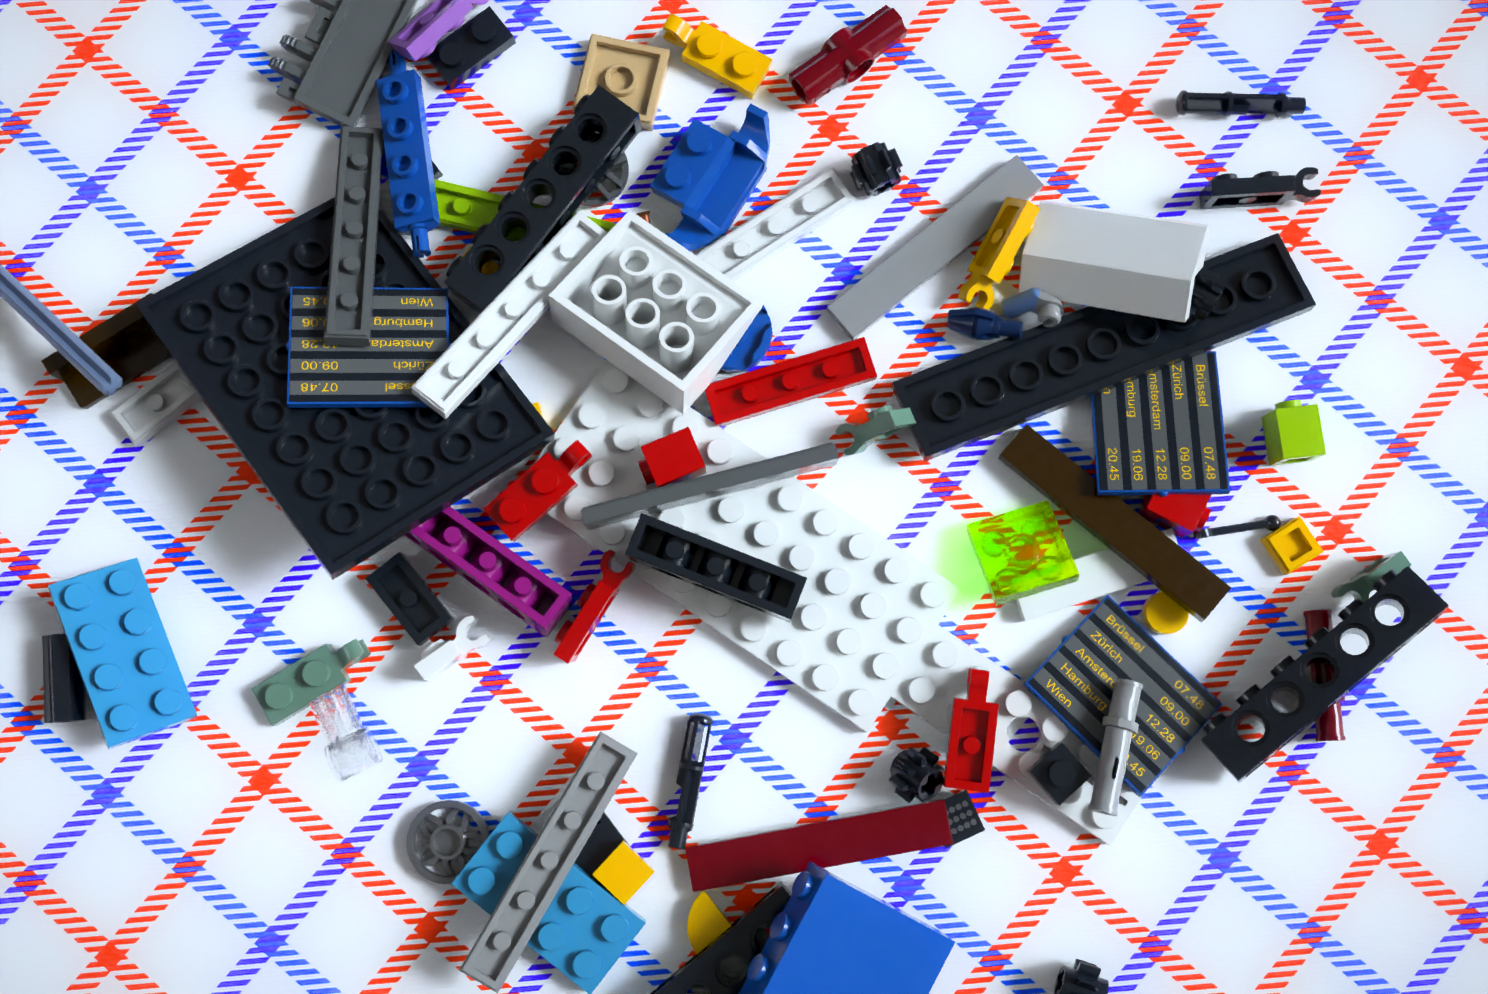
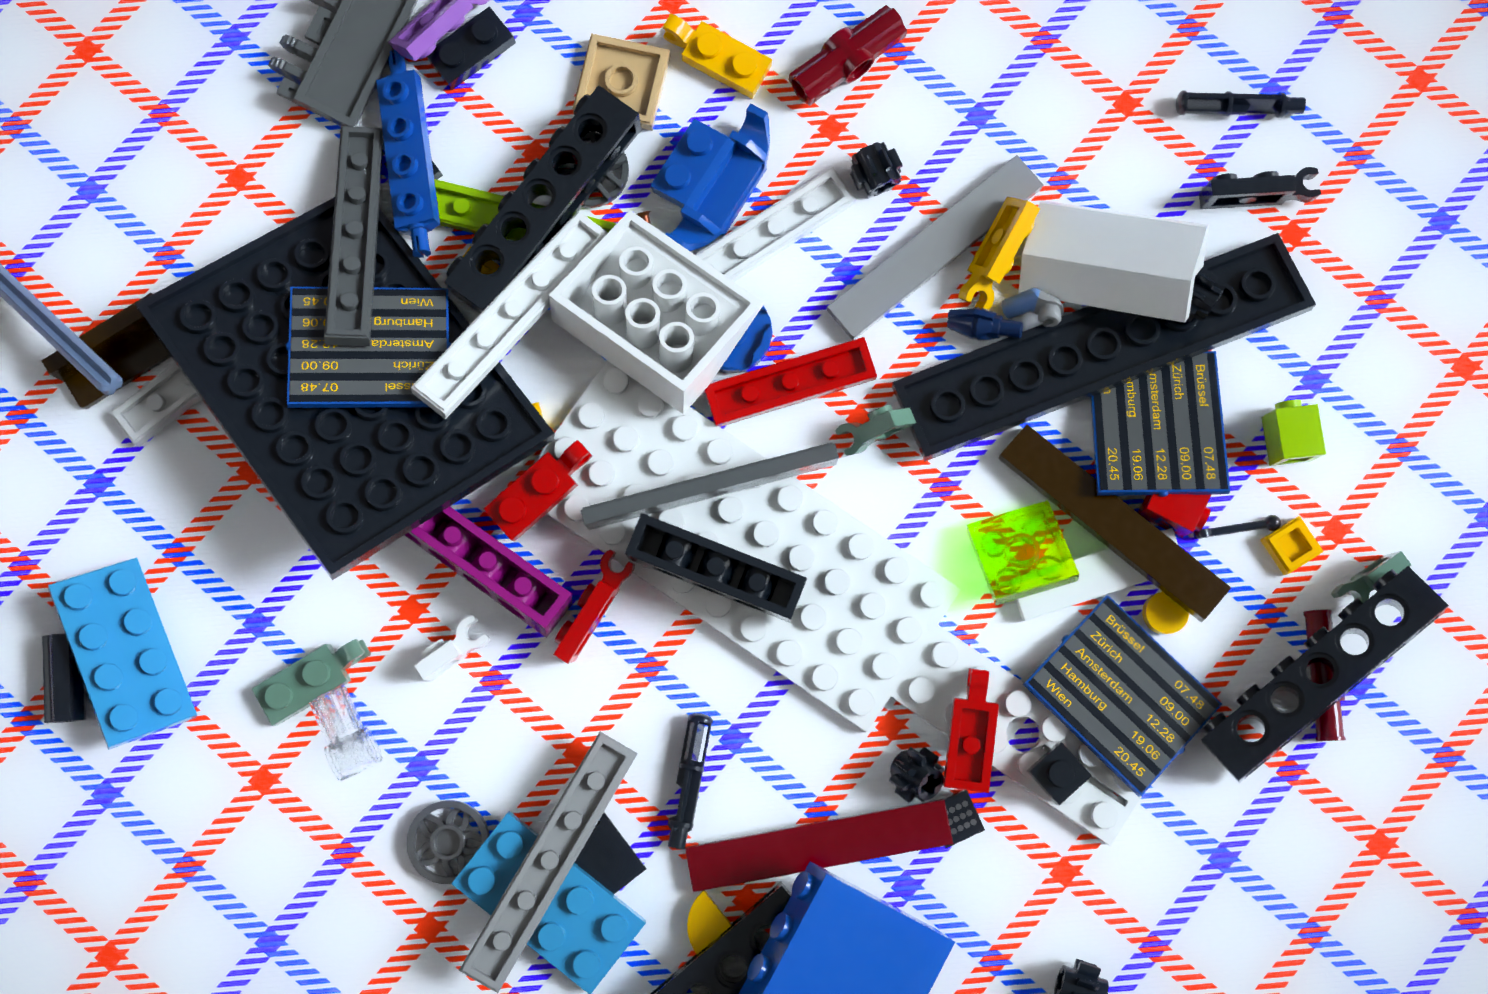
(409, 598): black plate -> none
(623, 872): yellow tile -> none
(671, 459): red brick -> none
(1119, 728): light grey pin -> none

